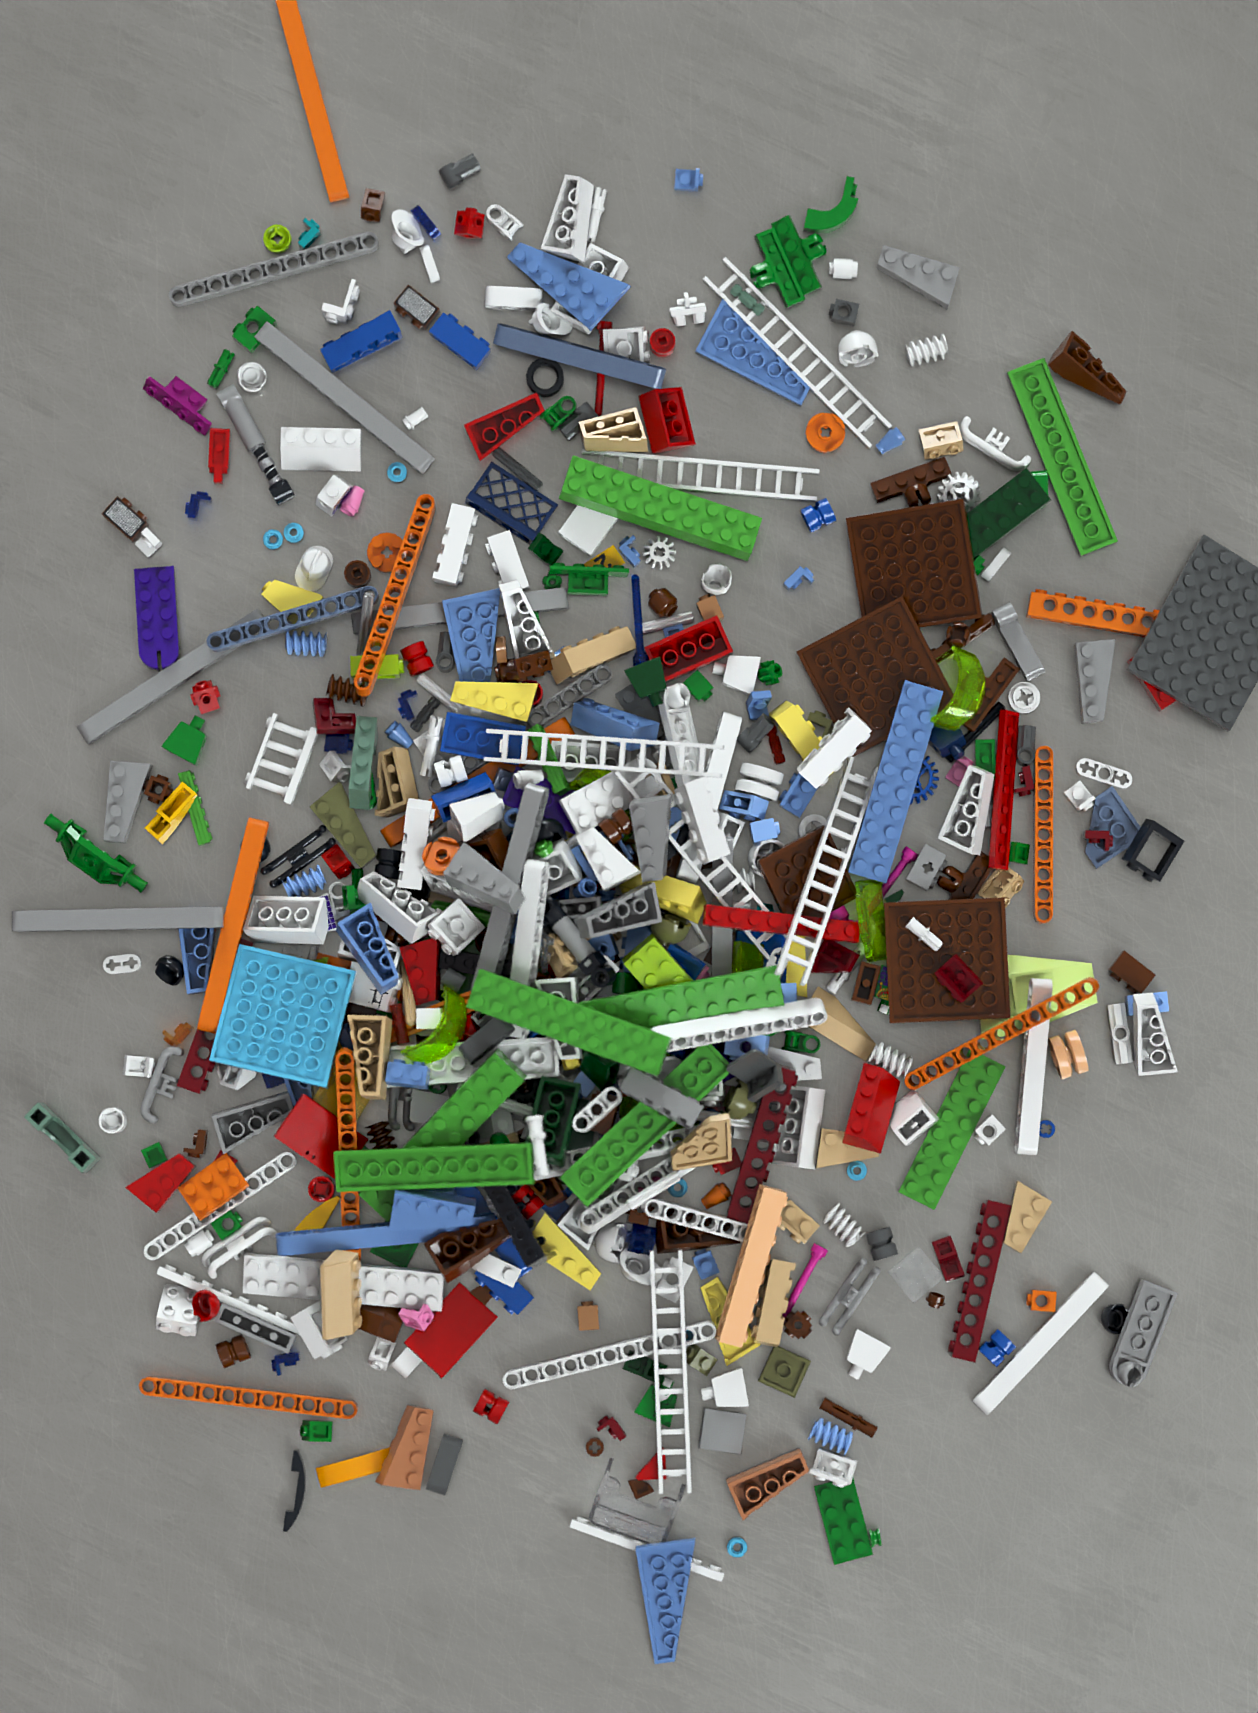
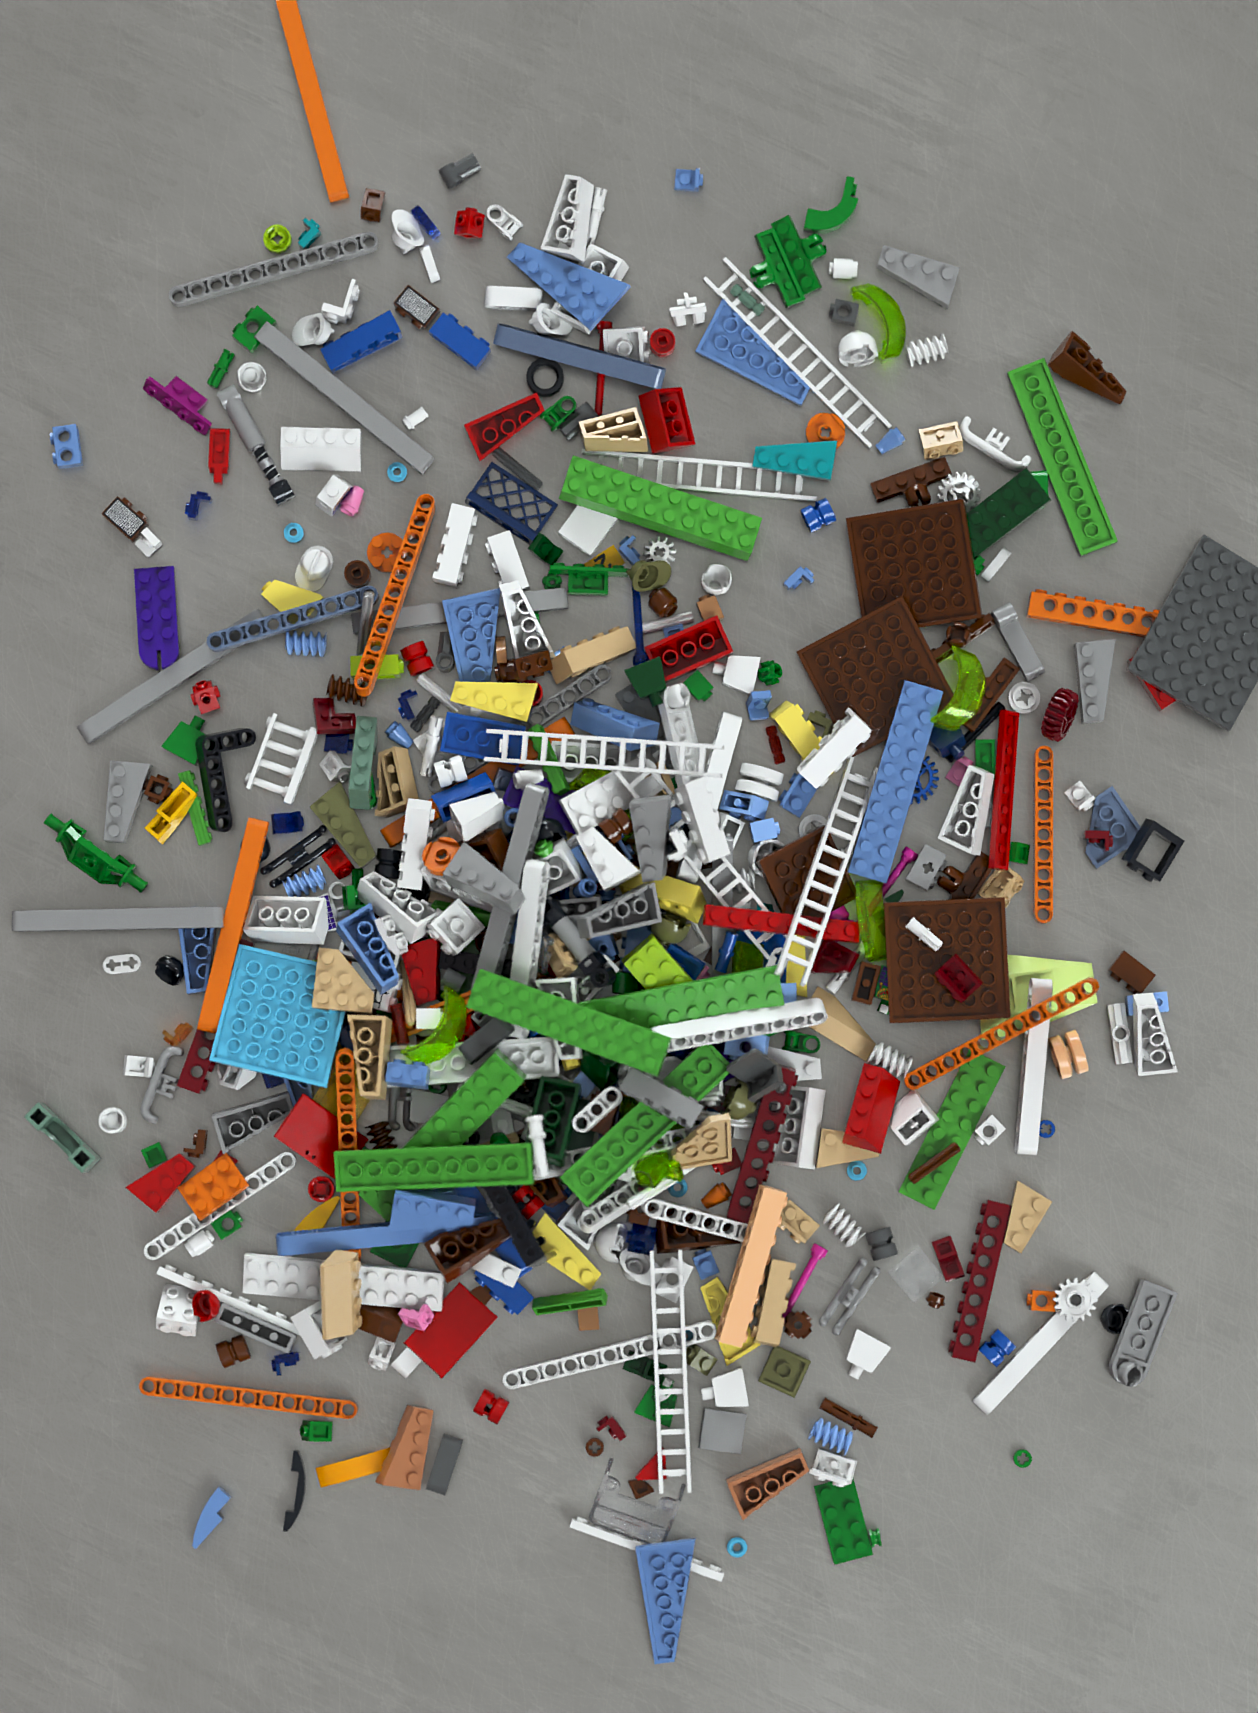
(71, 445): none -> medium blue brick
(210, 1516): none -> medium blue slope
(217, 772): none -> black beam
(236, 1244): white piece -> none
(268, 535): medium azure plate -> none
(287, 822): none -> clear blue bracket
(312, 330): none -> white piece
(339, 985): none -> tan plate
(395, 941): none -> white slope
(569, 1301): none -> bright green piece
(649, 575): none -> olive piece
(656, 1167): none -> clear neon green brick
(679, 839): none -> white bracket
(726, 952): none -> blue pin
(752, 736): dark grey piece -> none
(801, 459): none -> teal wing
(891, 315): none -> clear neon green windscreen
(934, 1163): none -> reddish brown axle
(1019, 1453): none -> green bush
(1025, 778): dark red bracket -> none
(1026, 743): dark grey piece -> none
(1059, 714): none -> dark red gear
(1085, 1295): none -> white gear
(1091, 763): white beam -> none

